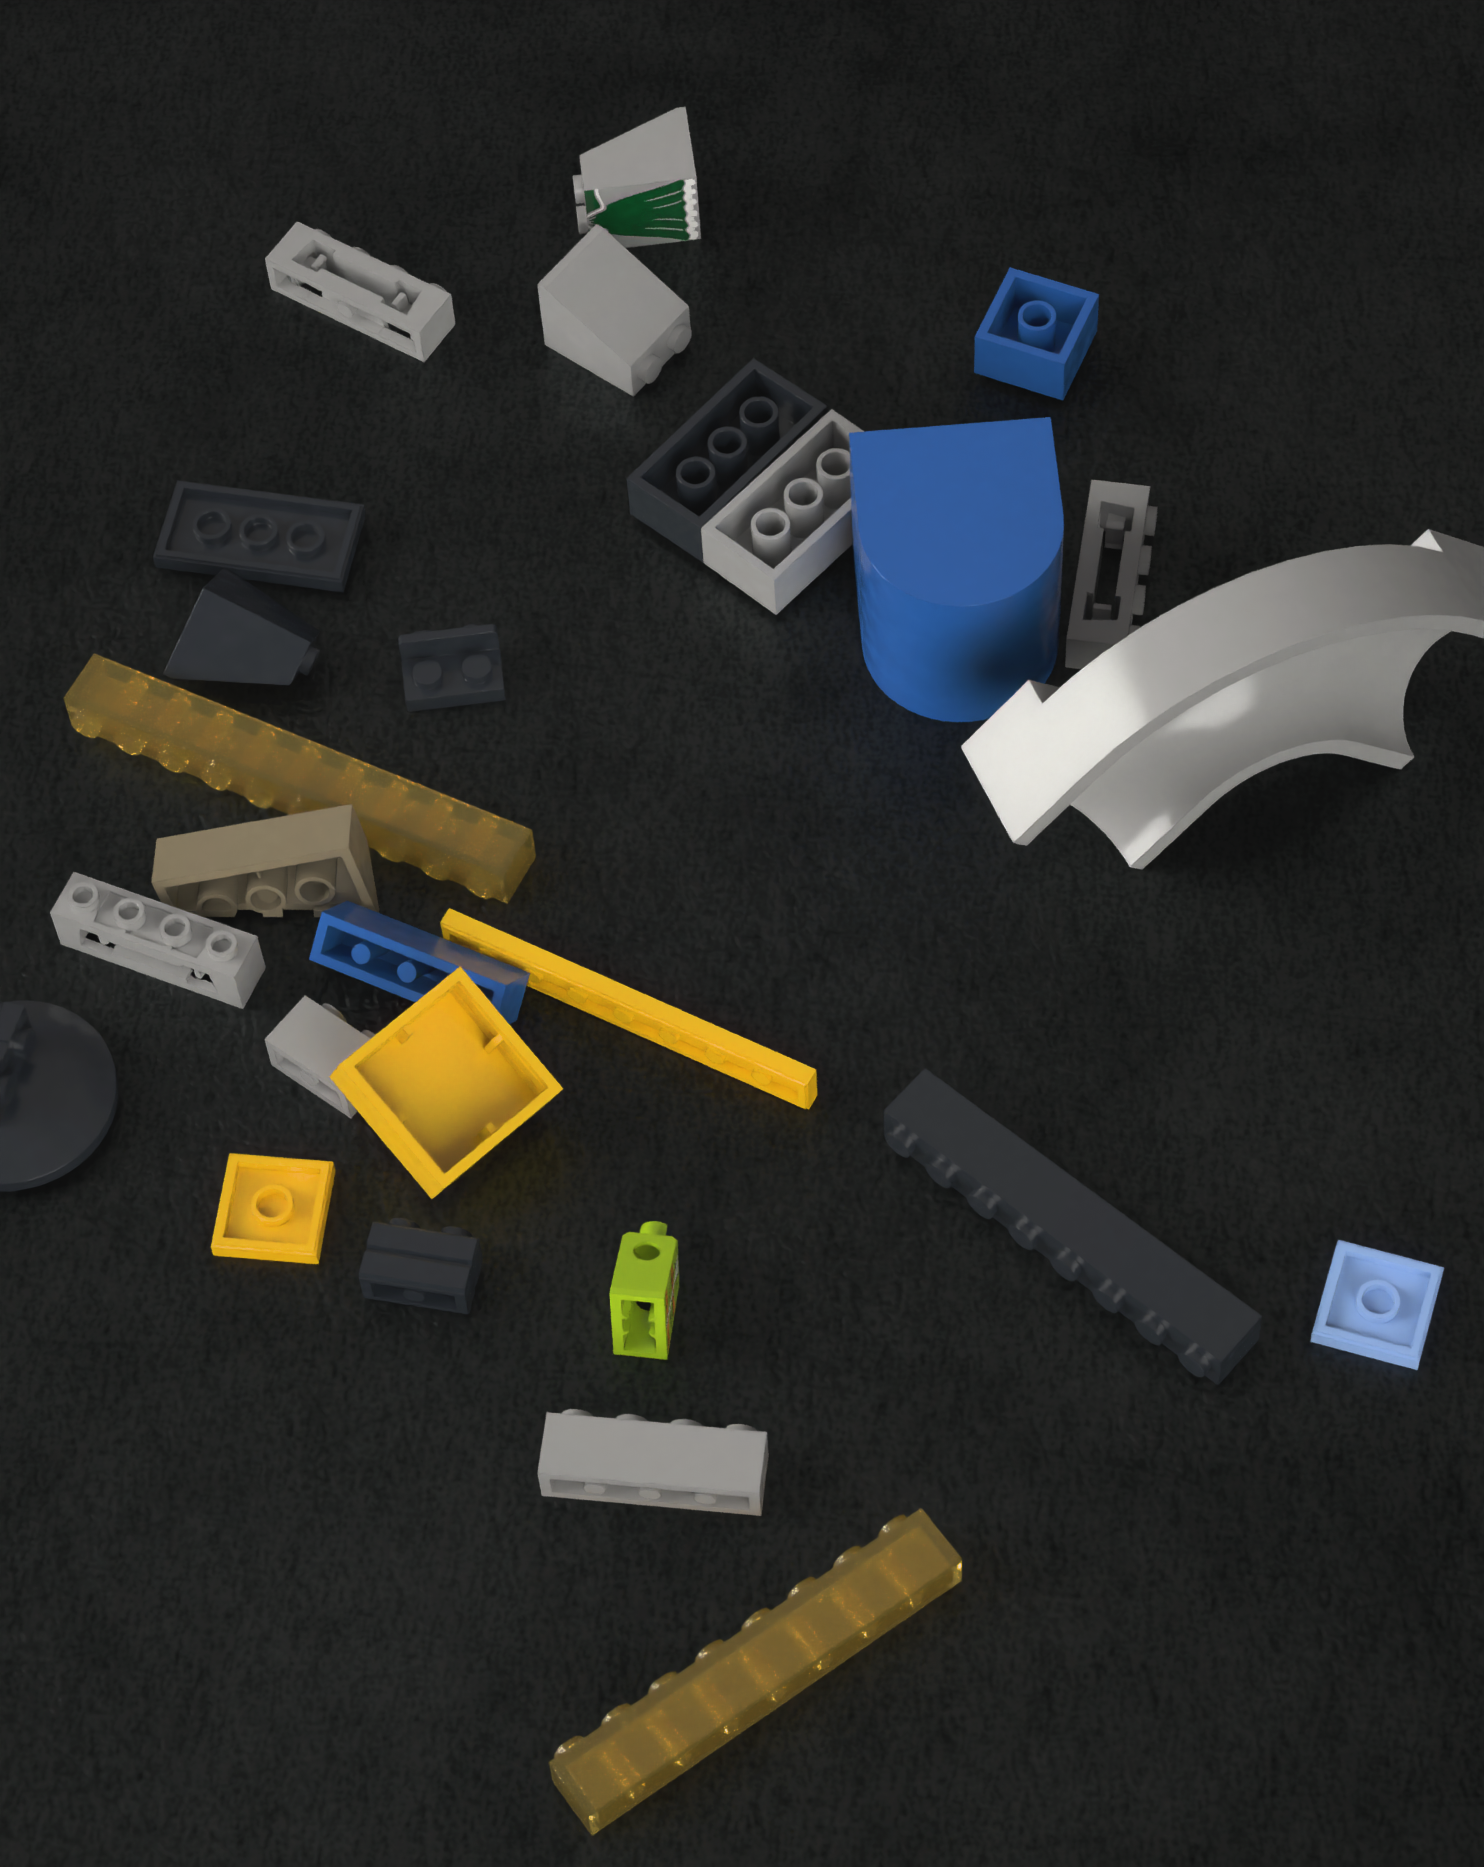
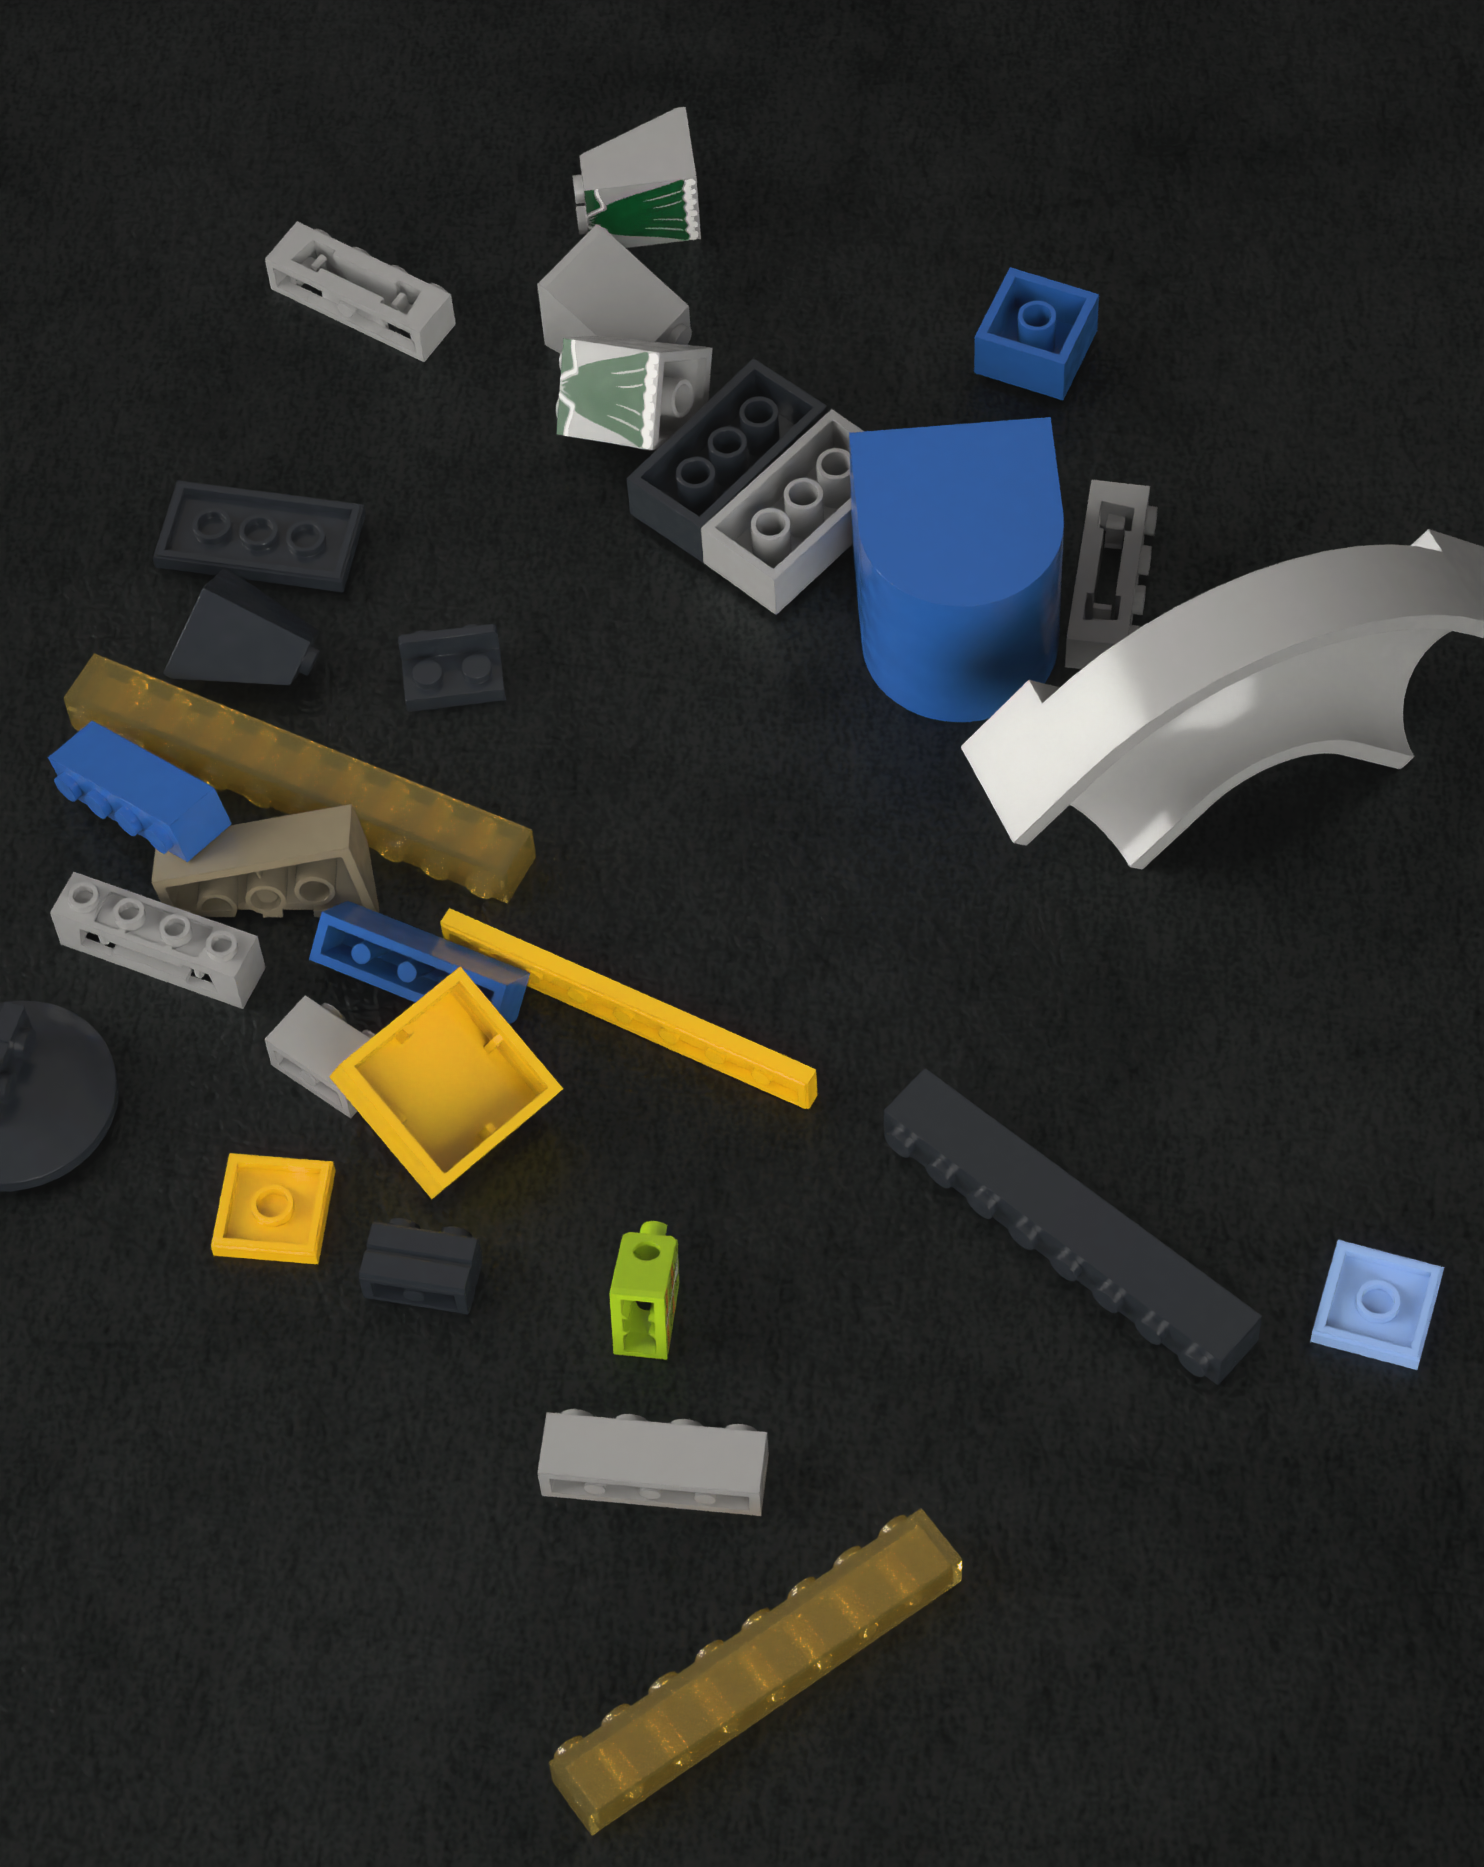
(139, 791): none -> blue brick
(629, 389): none -> slope

